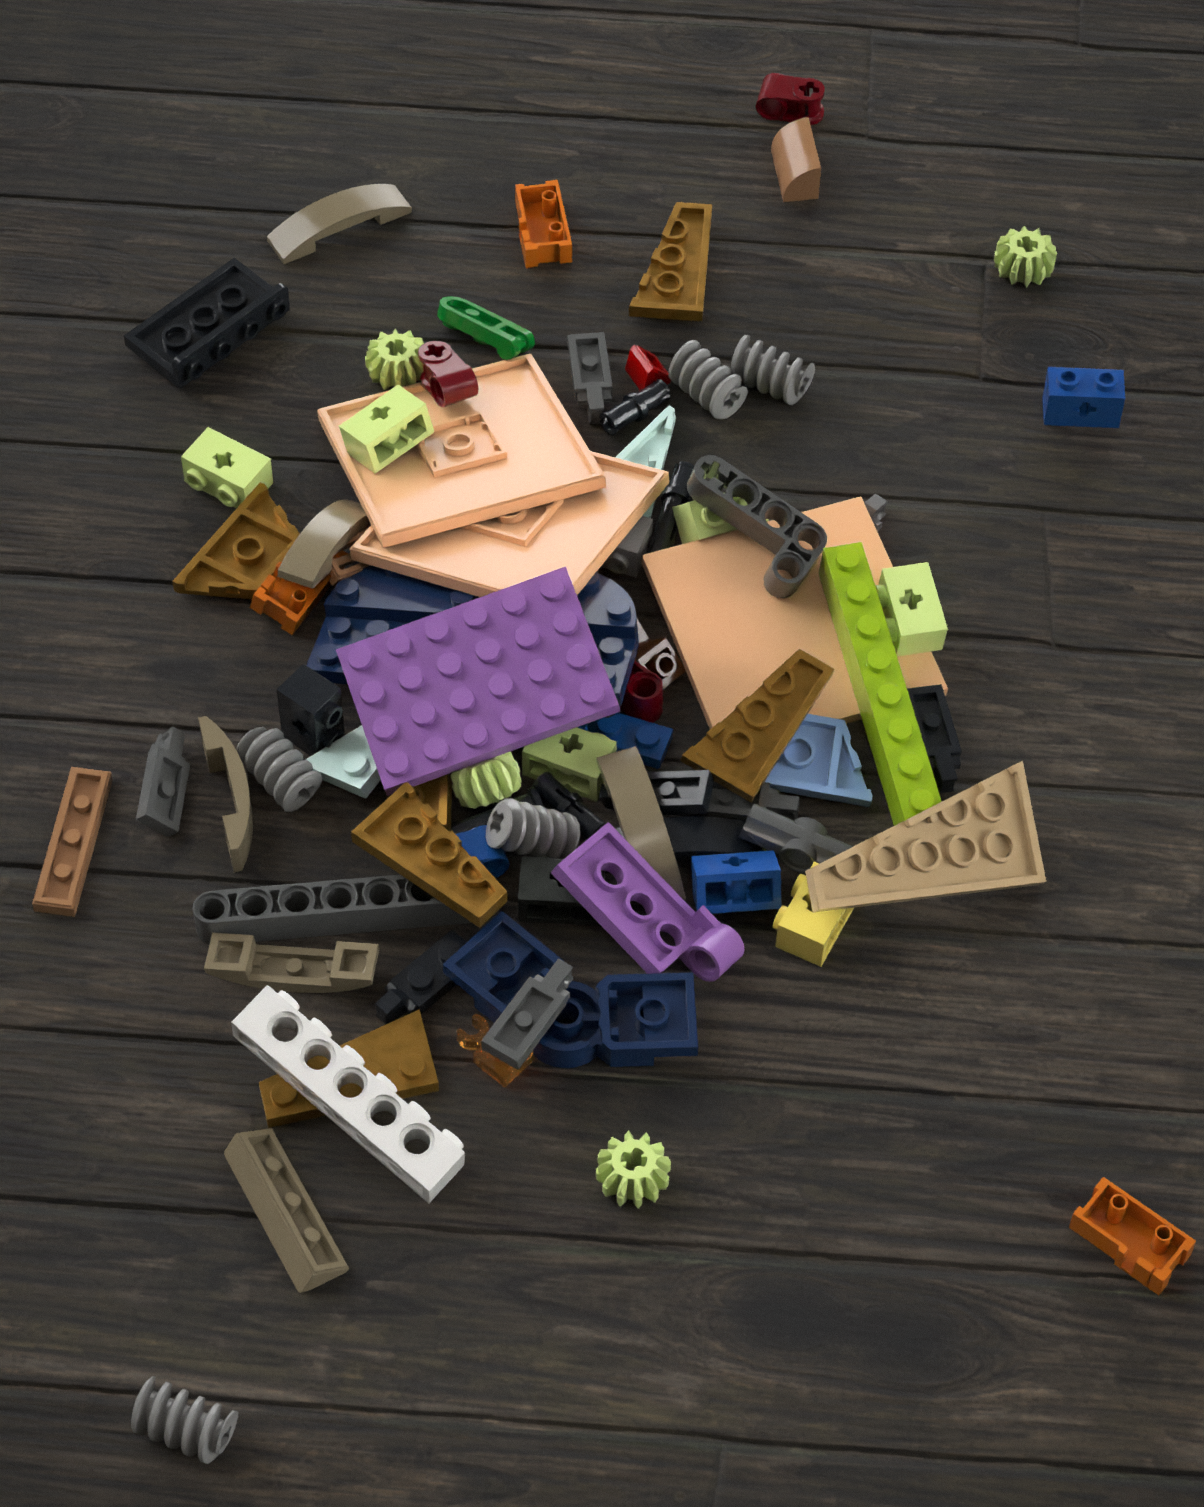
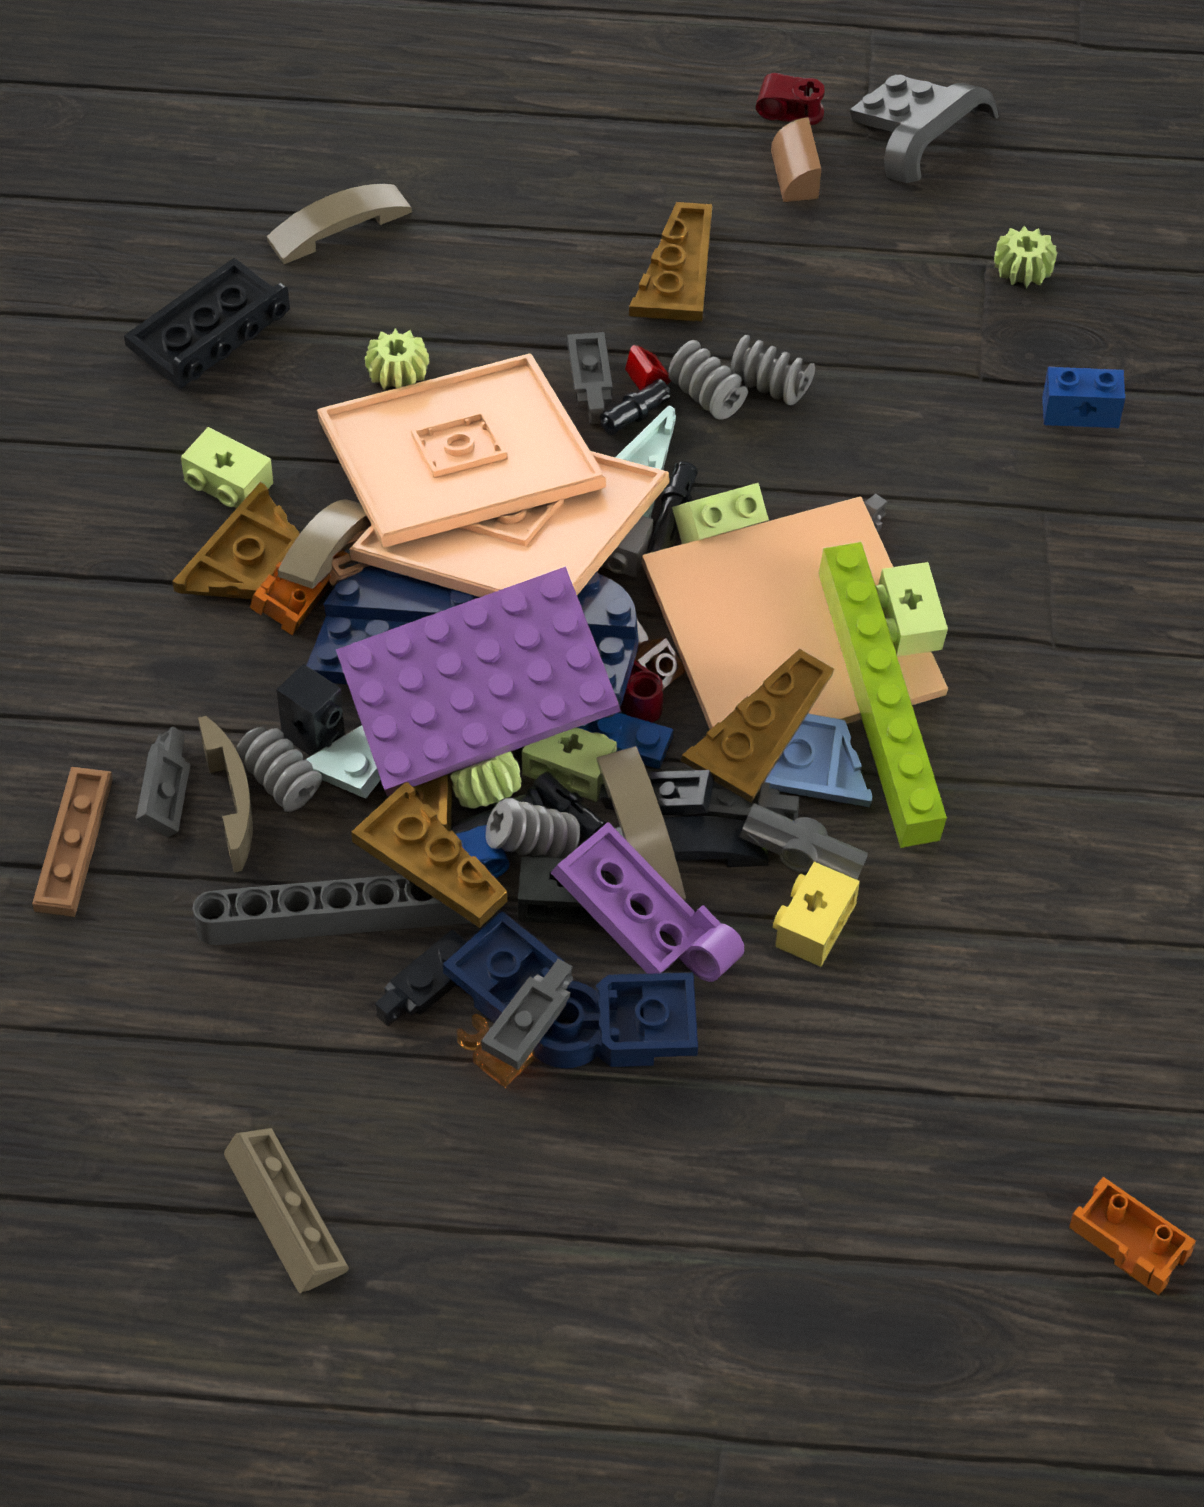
(182, 1423): light grey piece -> none
(291, 968): dark tan slope -> none
(386, 428): yellowish green brick -> none
(394, 1050): pearl gold wing -> none
(422, 1172): white brick -> none
(446, 374): dark red piece -> none
(485, 326): green plate -> none
(542, 224): orange piece -> none
(617, 1166): yellowish green gear -> none
(736, 881): blue brick -> none
(752, 521): dark grey beam -> none
(916, 116): none -> dark grey piece
(937, 734): black hinge -> none
(954, 848): tan wing -> none

